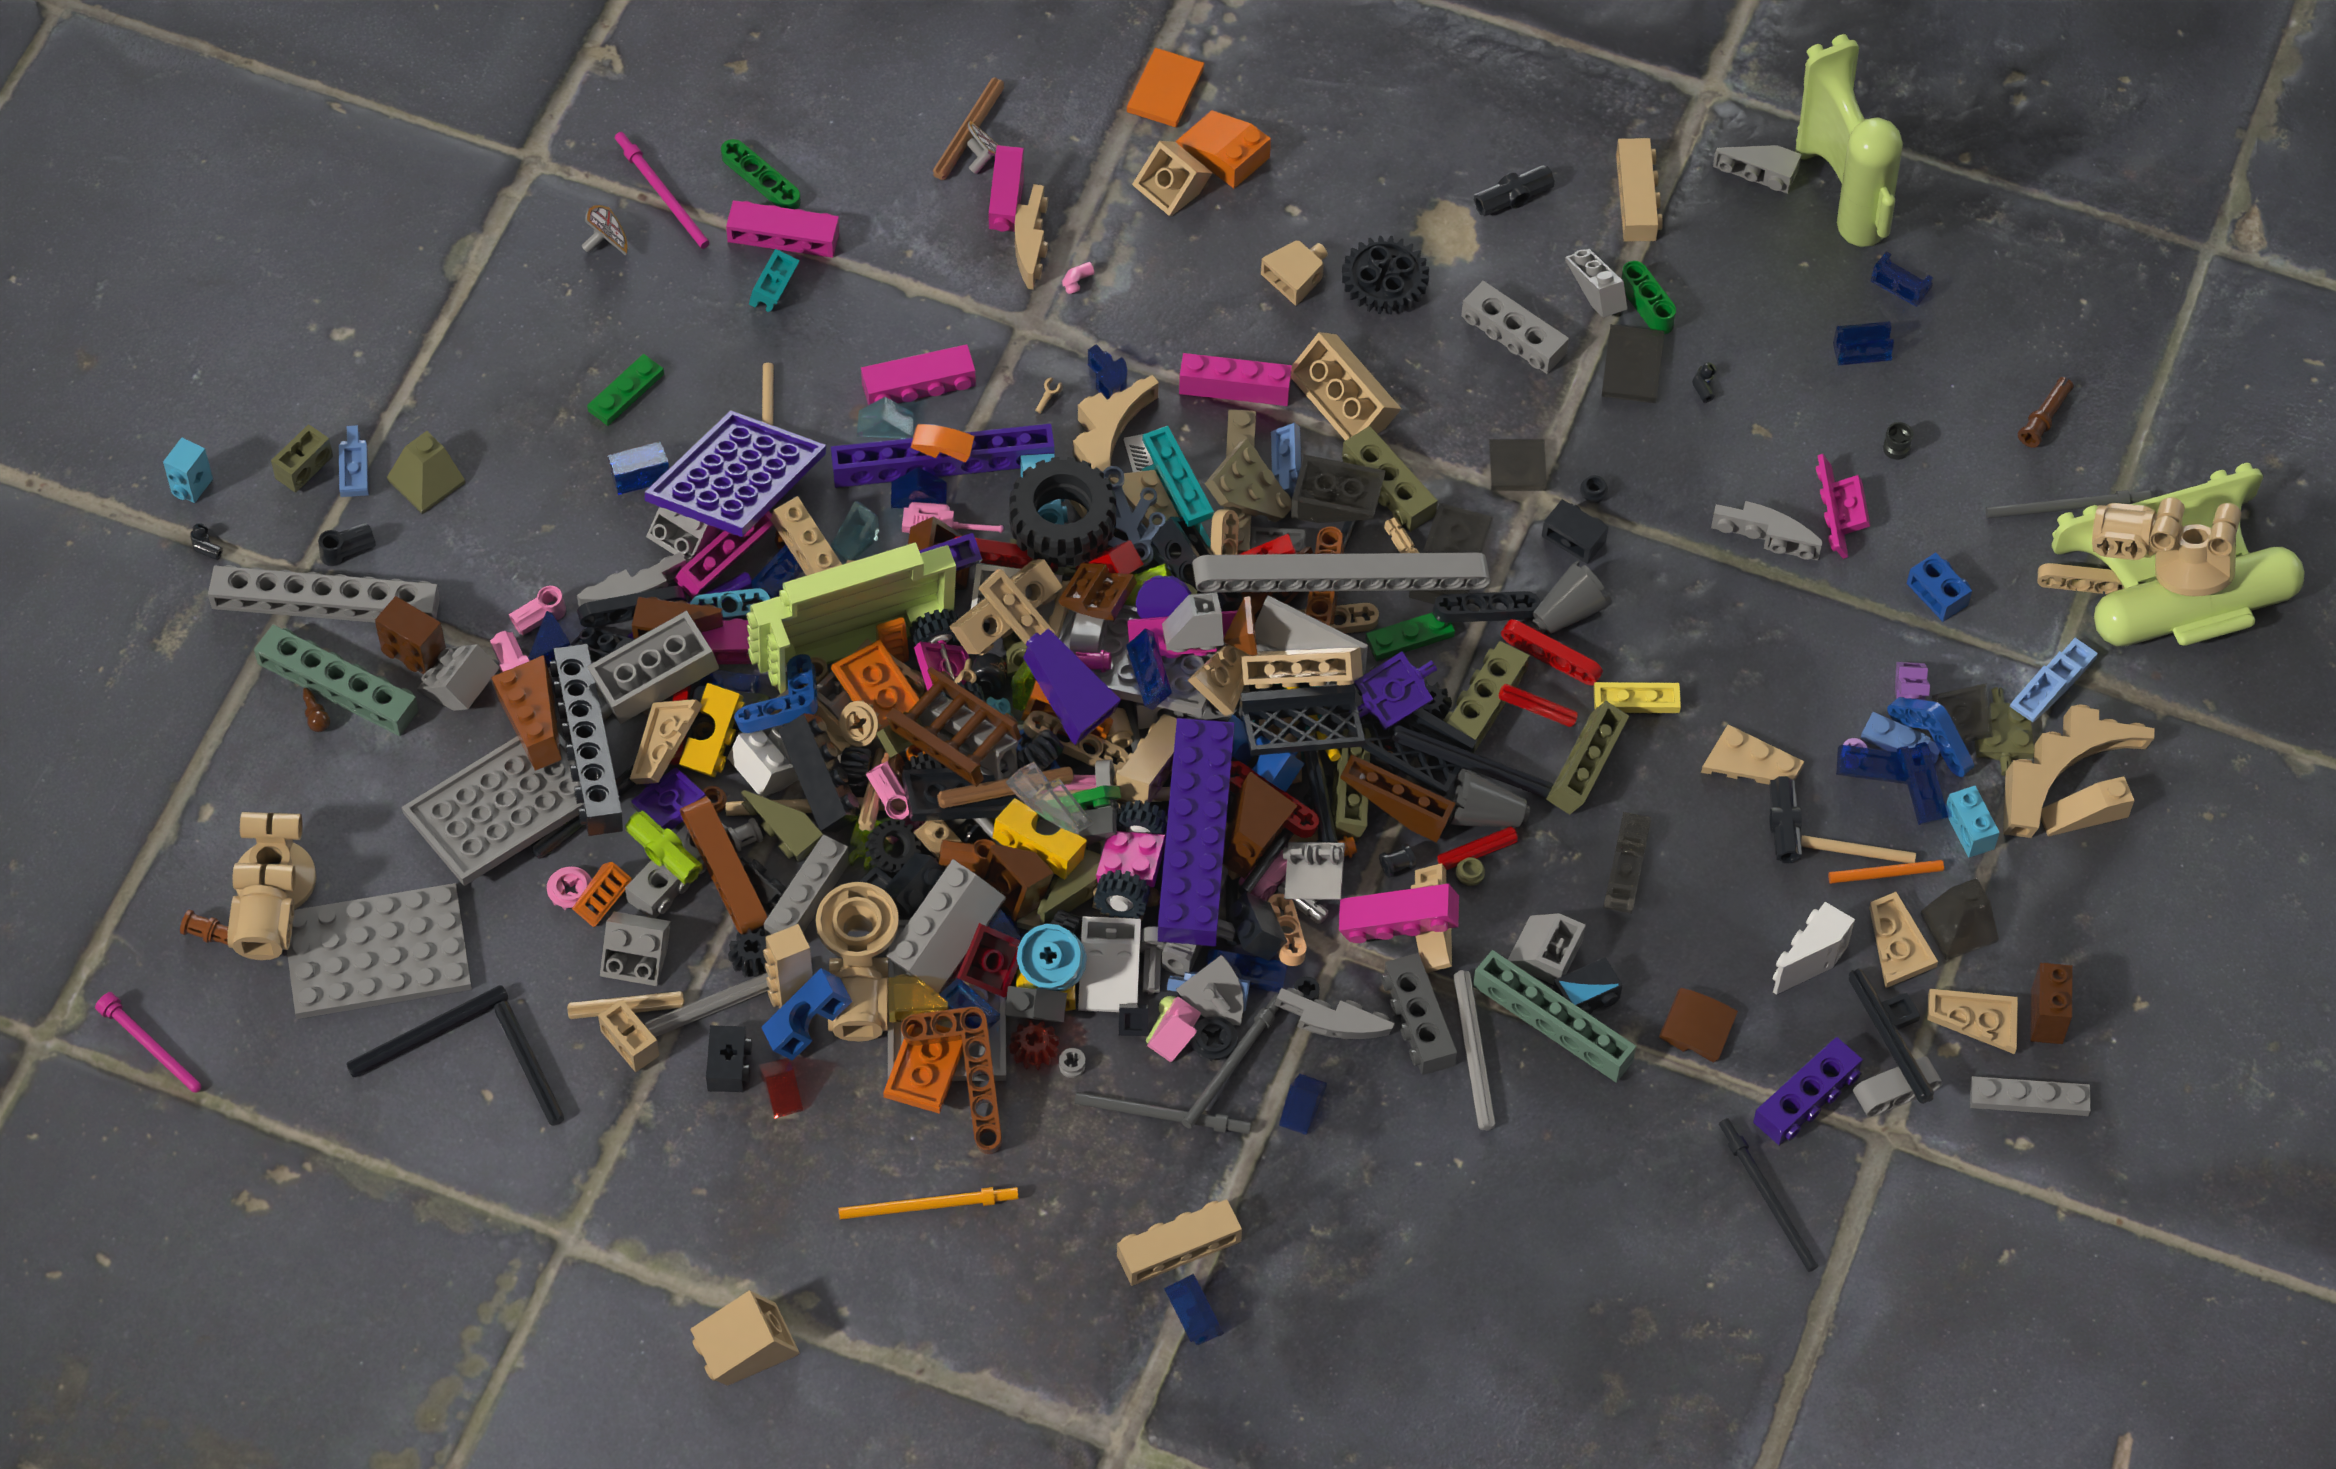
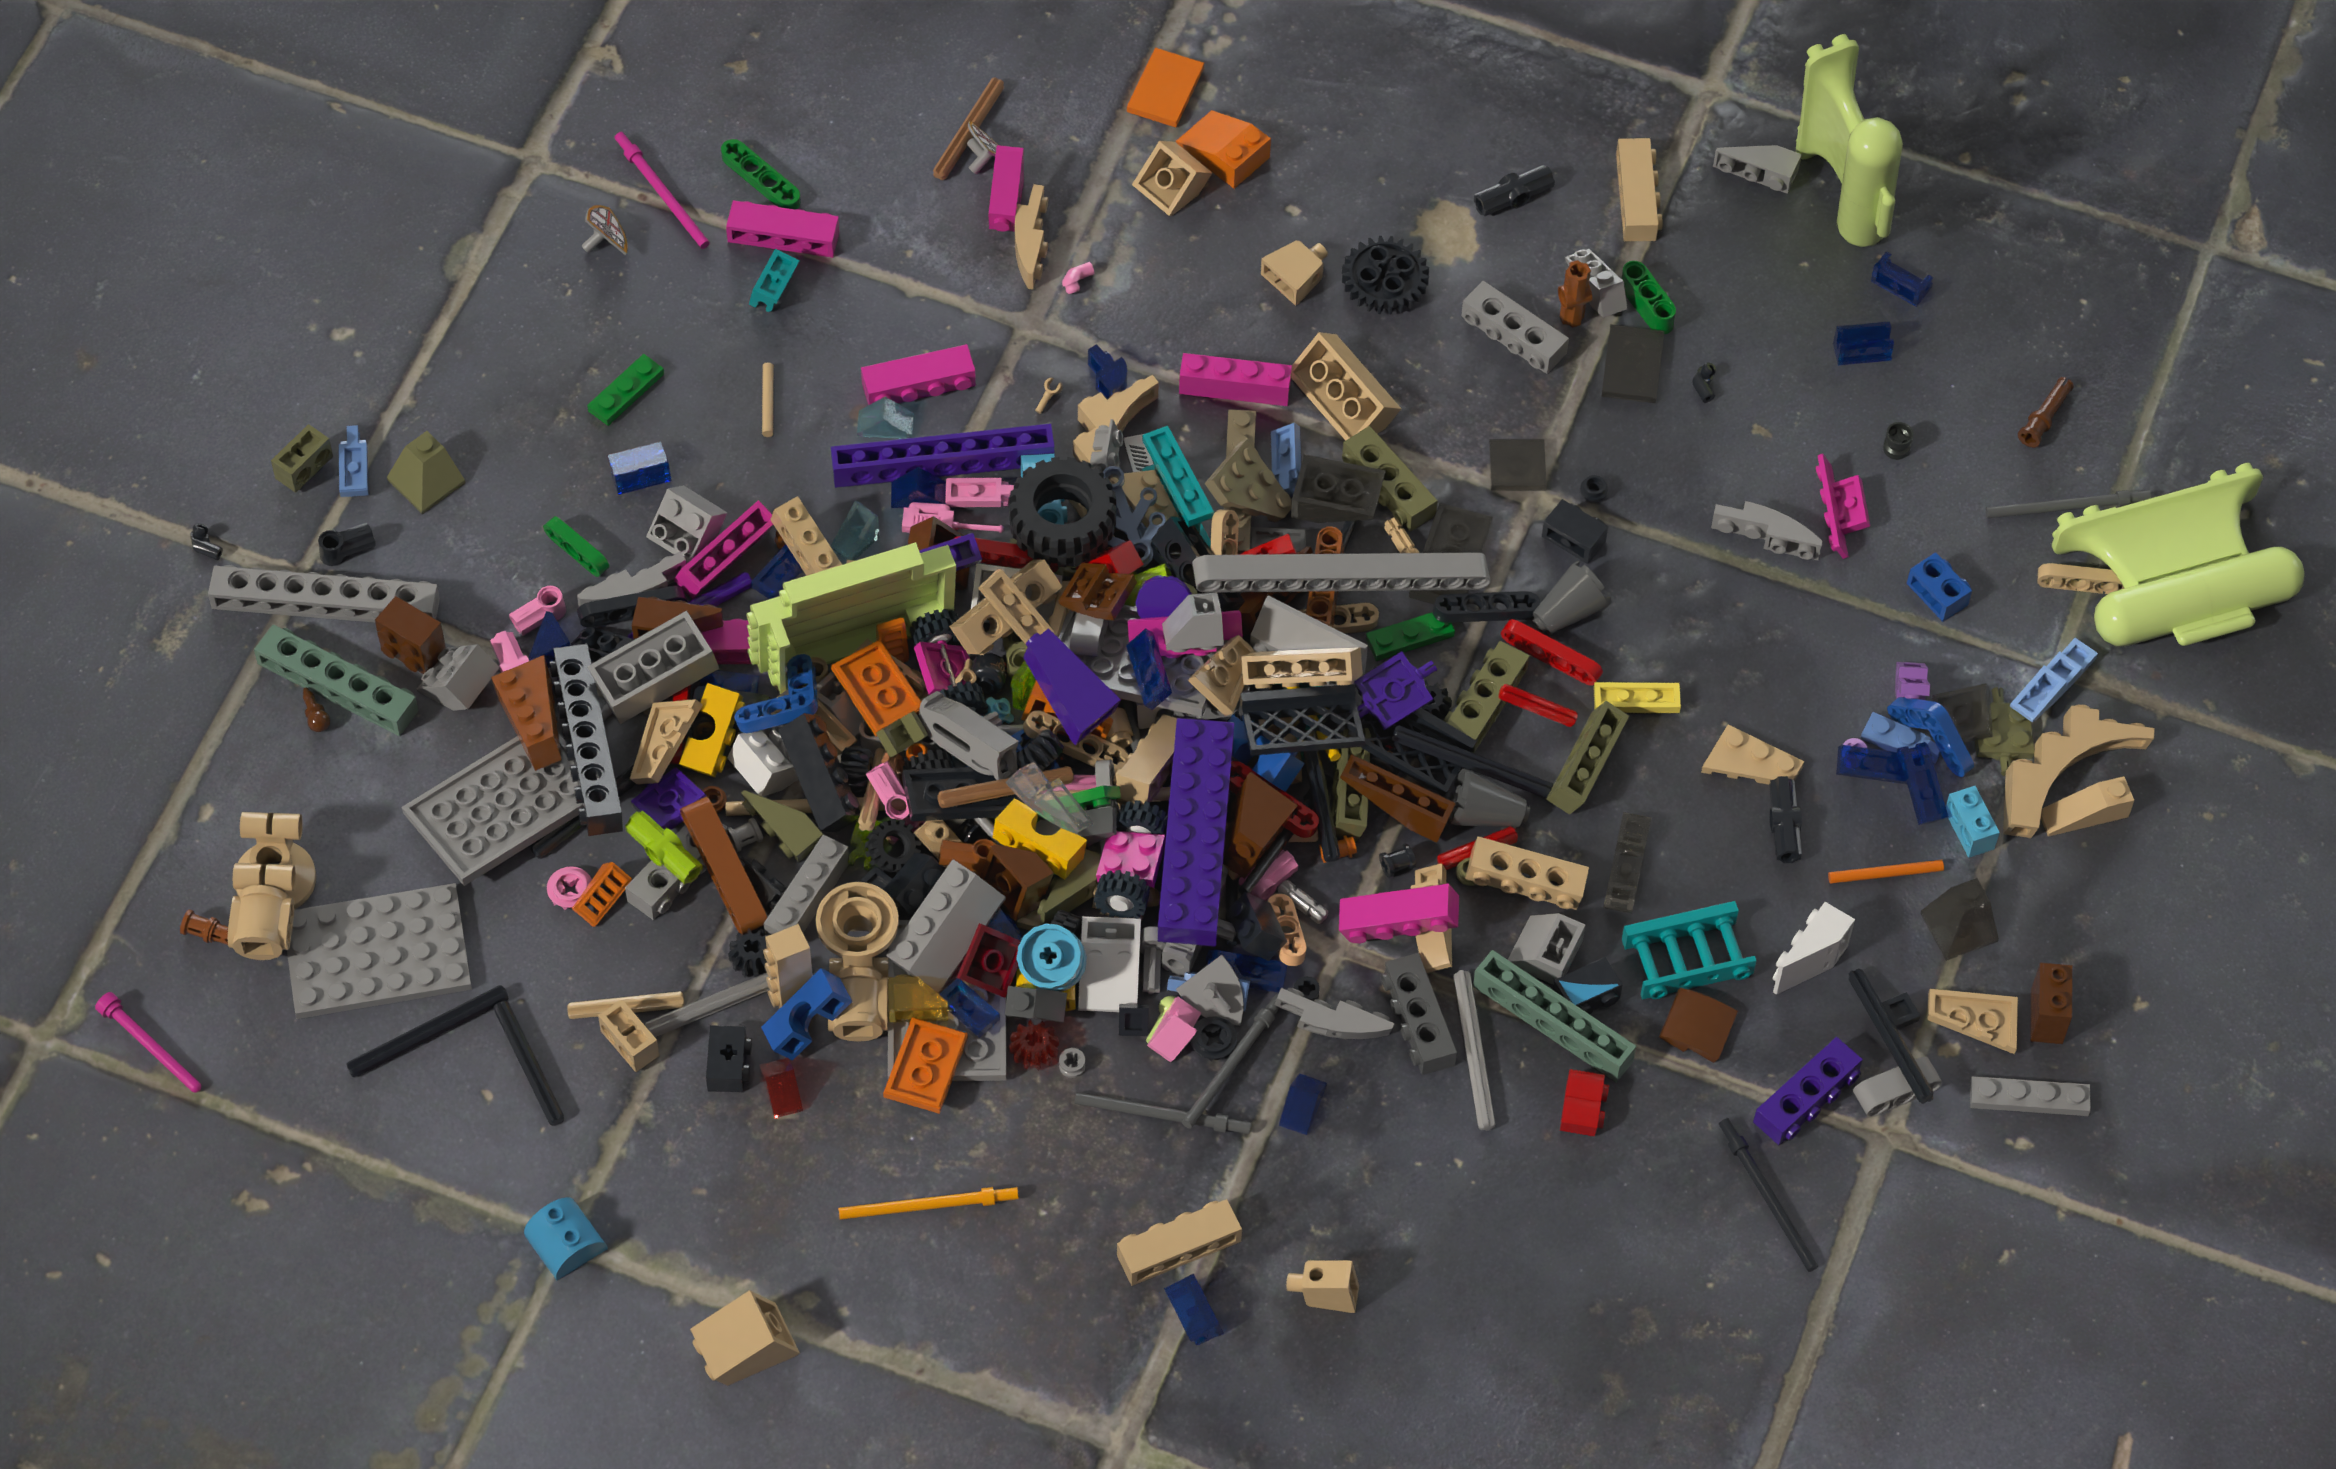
(187, 470): medium azure brick -> none
(563, 1237): none -> dark azure brick
(576, 546): none -> green beam
(634, 948): light grey slope -> none
(735, 473): dark purple plate -> none
(735, 595): medium azure beam -> none
(851, 717): tan gear -> none
(937, 439): orange slope -> none
(948, 751): reddish brown fence -> none
(973, 1066): dark orange beam -> none
(977, 492): none -> bright pink hinge
(1096, 660): dark pink pin -> none
(1108, 440): none -> light grey hinge
(1242, 629): dark orange slope -> none
(1314, 870): light grey hinge -> none
(1327, 1285): none -> tan torso
(1540, 867): none -> tan brick
(1575, 293): none -> dark orange piece
(1582, 1103): none -> red brick
(1694, 924): none -> teal fence
(1858, 849): tan bar -> none
(1899, 941): tan wing -> none
(2187, 558): tan piece -> none

